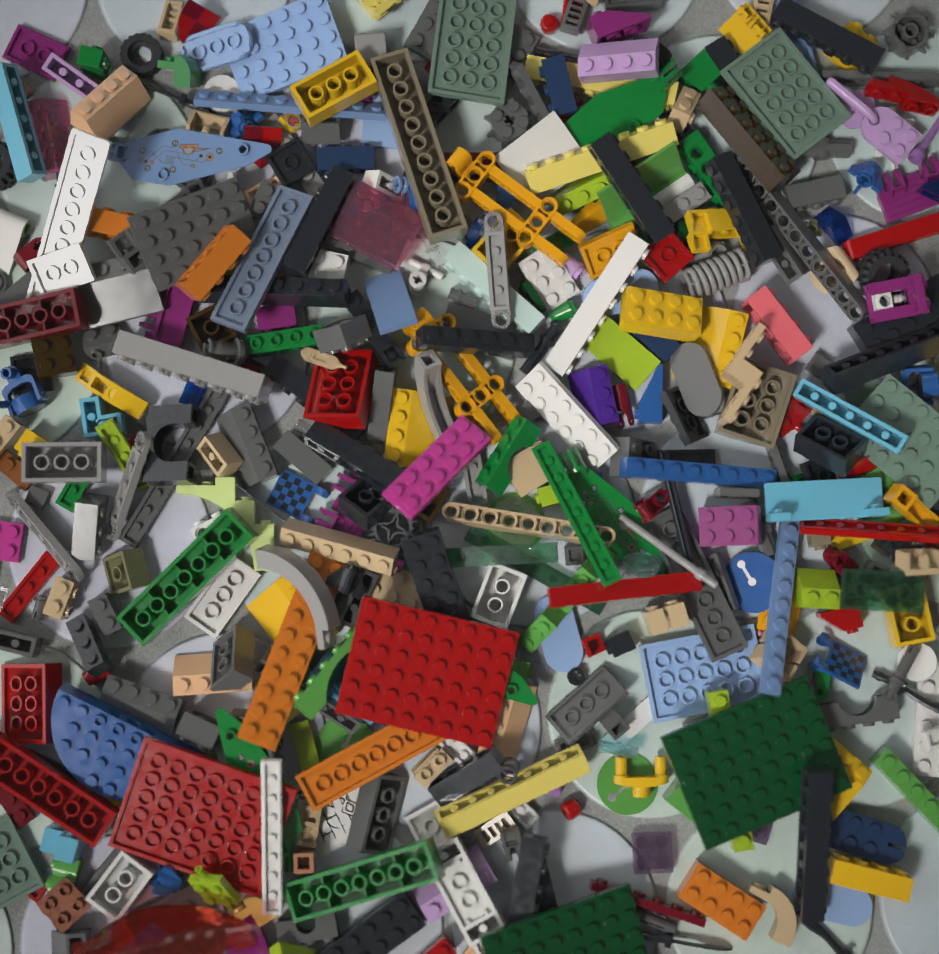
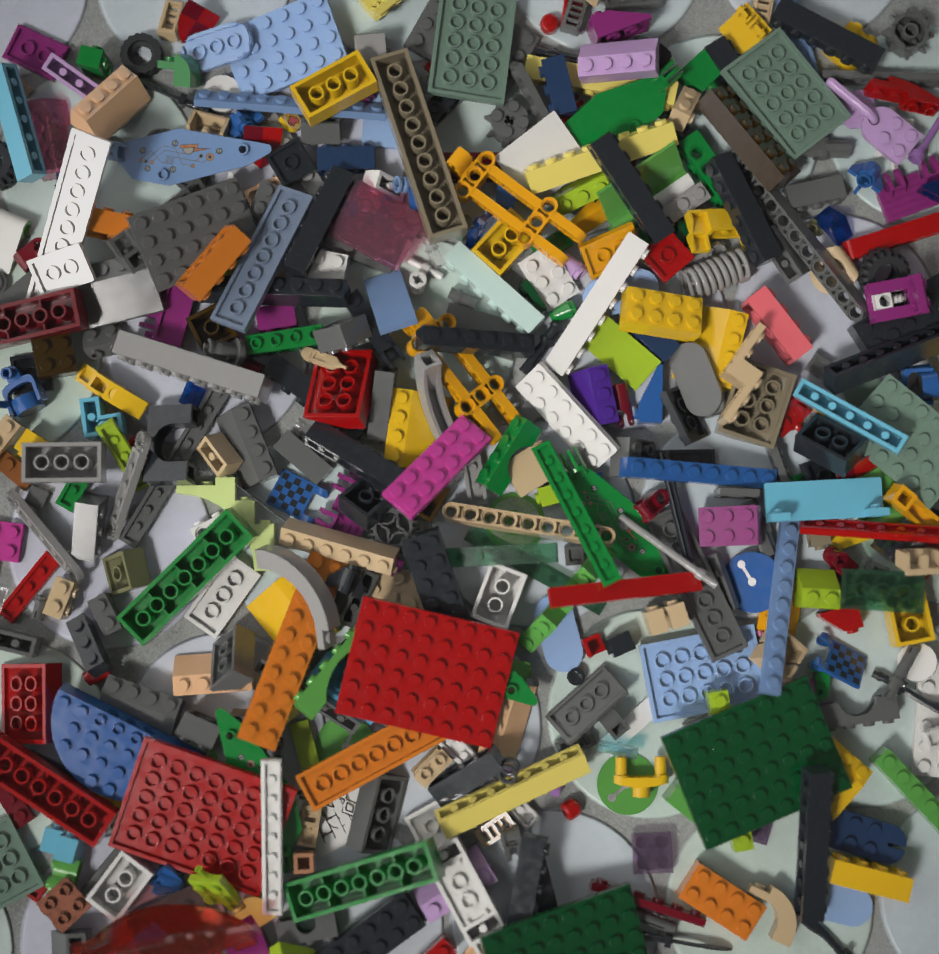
(497, 270): light grey plate -> none
(641, 564): clear light blue tile -> none

